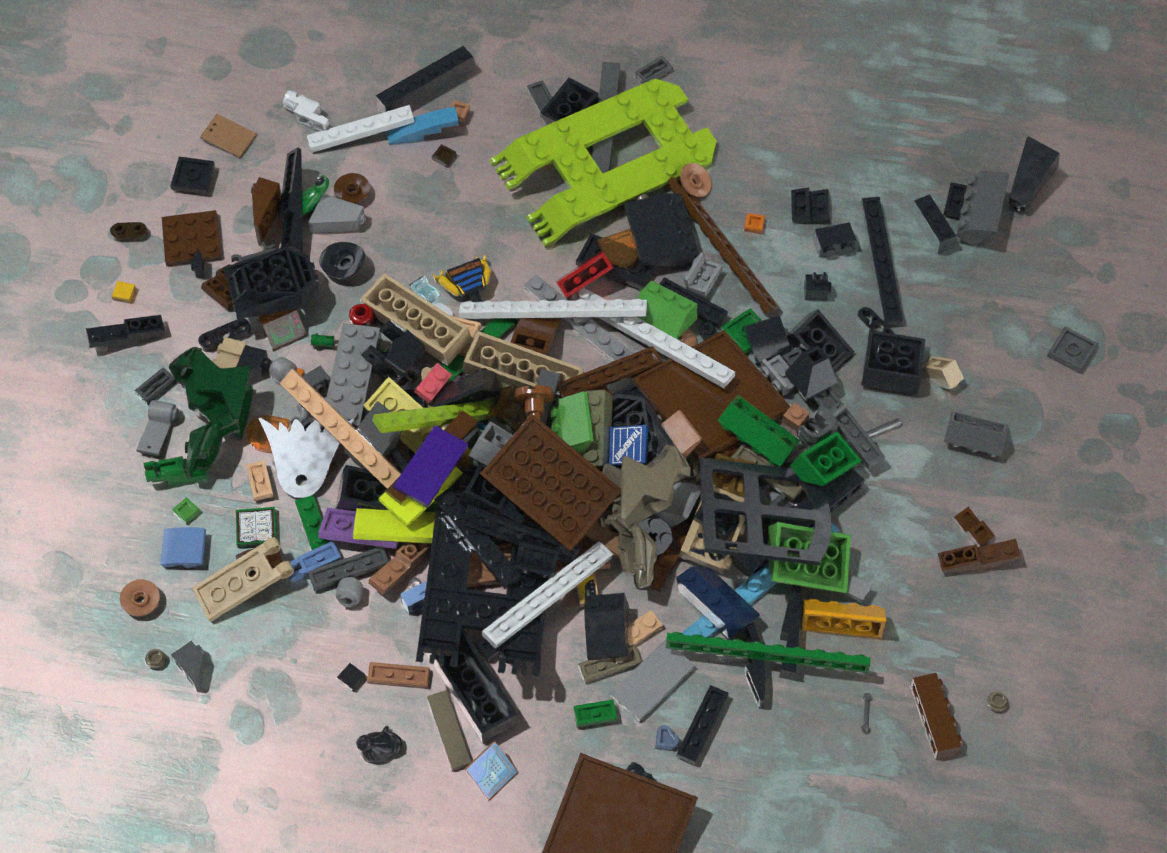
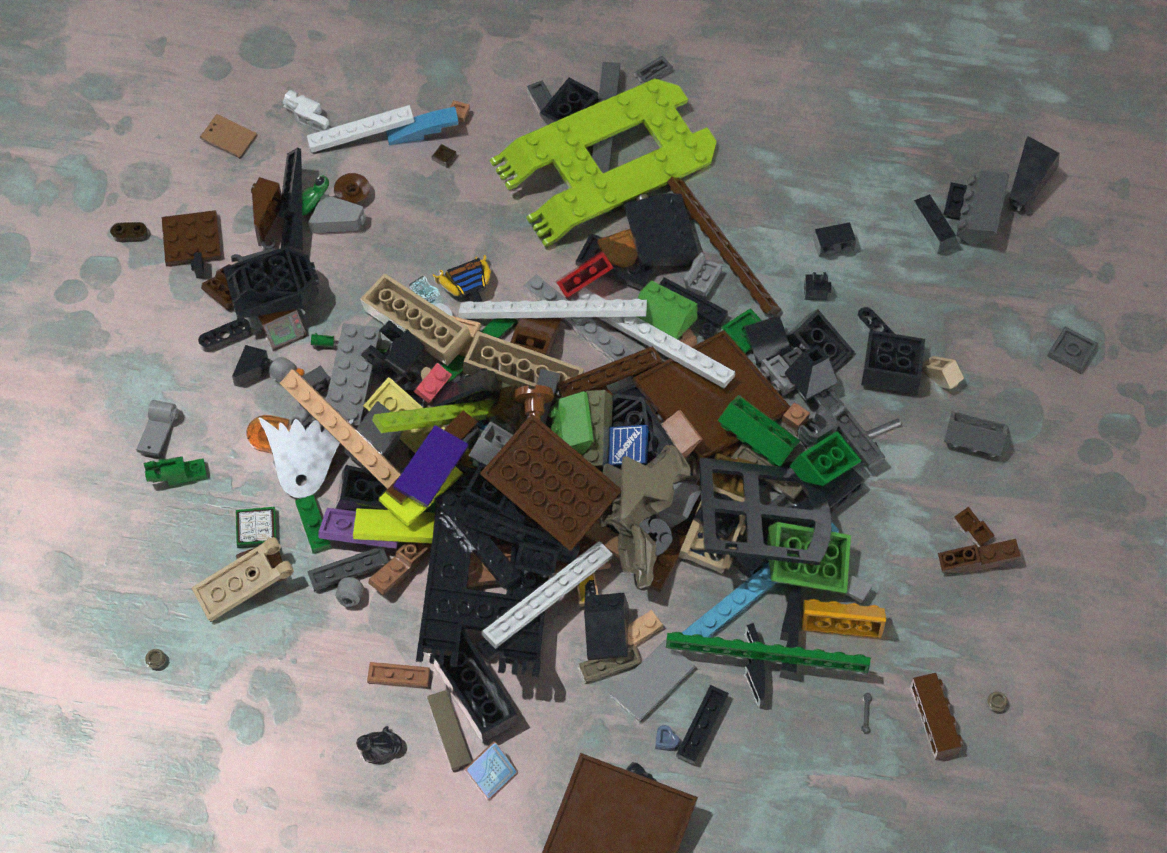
(123, 292): yellow tile -> none
(129, 333): black slope -> none
(138, 590): nougat dish -> none
(157, 388): dark grey tile -> none
(183, 547): medium blue slope -> none
(186, 510): bright green tile -> none
(191, 663): dark grey slope -> none
(192, 175): black plate -> none
(219, 396): dark green piece -> none
(229, 353): tan brick -> none
(259, 480): light nougat plate -> none
(316, 558): medium blue hinge -> none
(342, 259): black hat -> none
(351, 677): black tile -> none
(361, 315): red head -> none
(399, 460): black plate -> none
(414, 598): light blue piece -> none
(426, 81): black brick -> none
(595, 713): green plate -> none
(695, 180): nougat dish -> none
(716, 600): dark blue slope -> none
(754, 223): orange tile -> none
(810, 206): black slope -> none
(881, 261): black plate -> none

